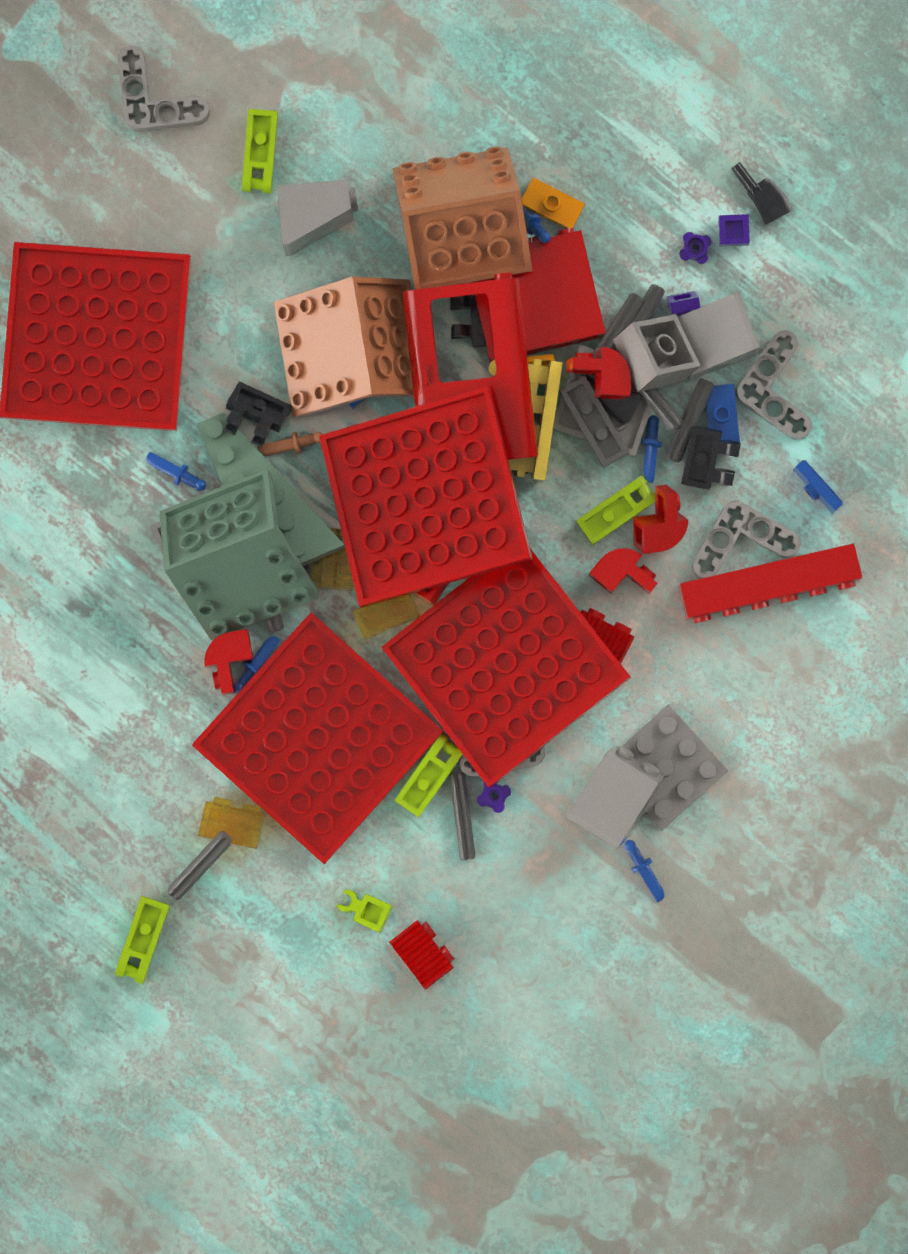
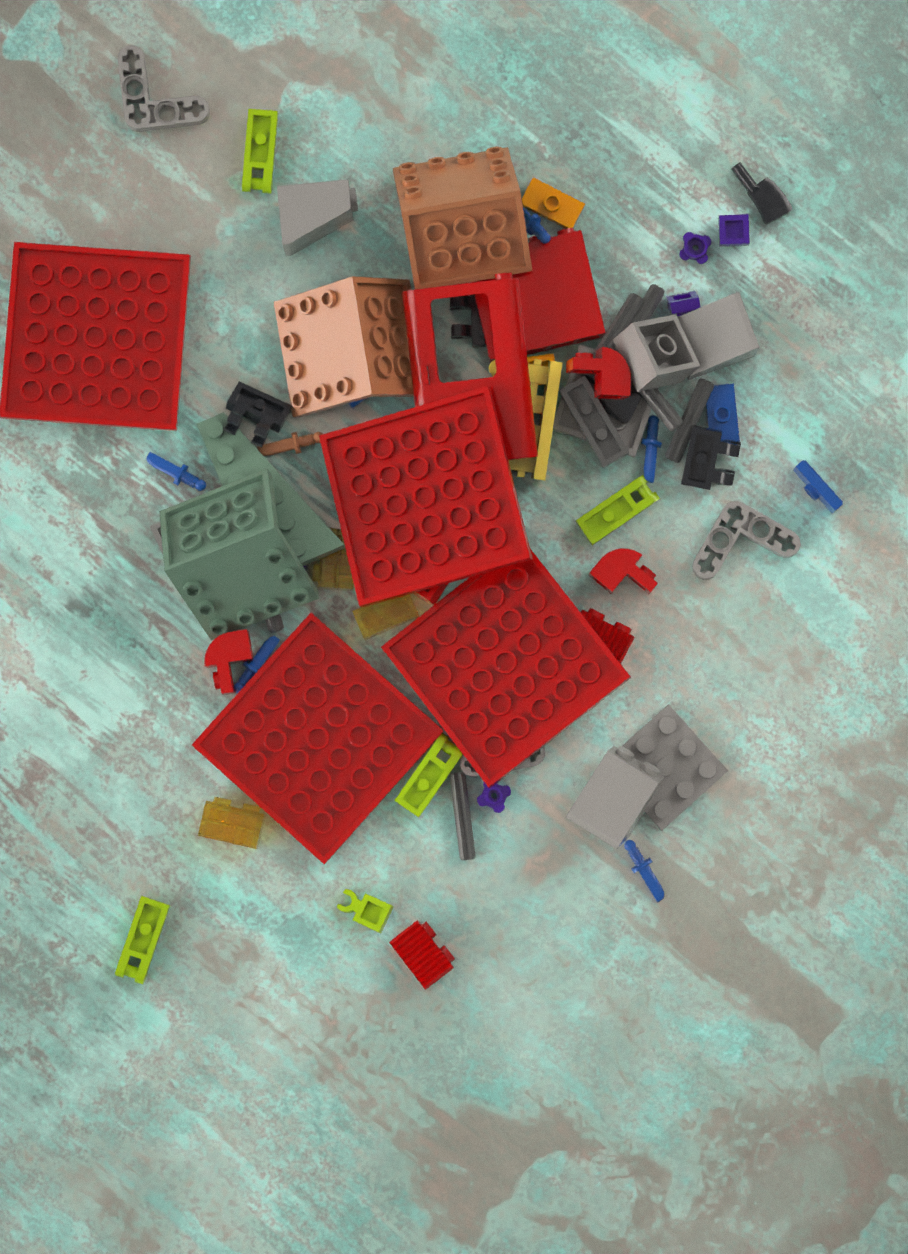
(200, 865): dark grey axle -> none
(662, 529): red brick -> none
(763, 385): light grey beam -> none
(770, 582): red brick -> none

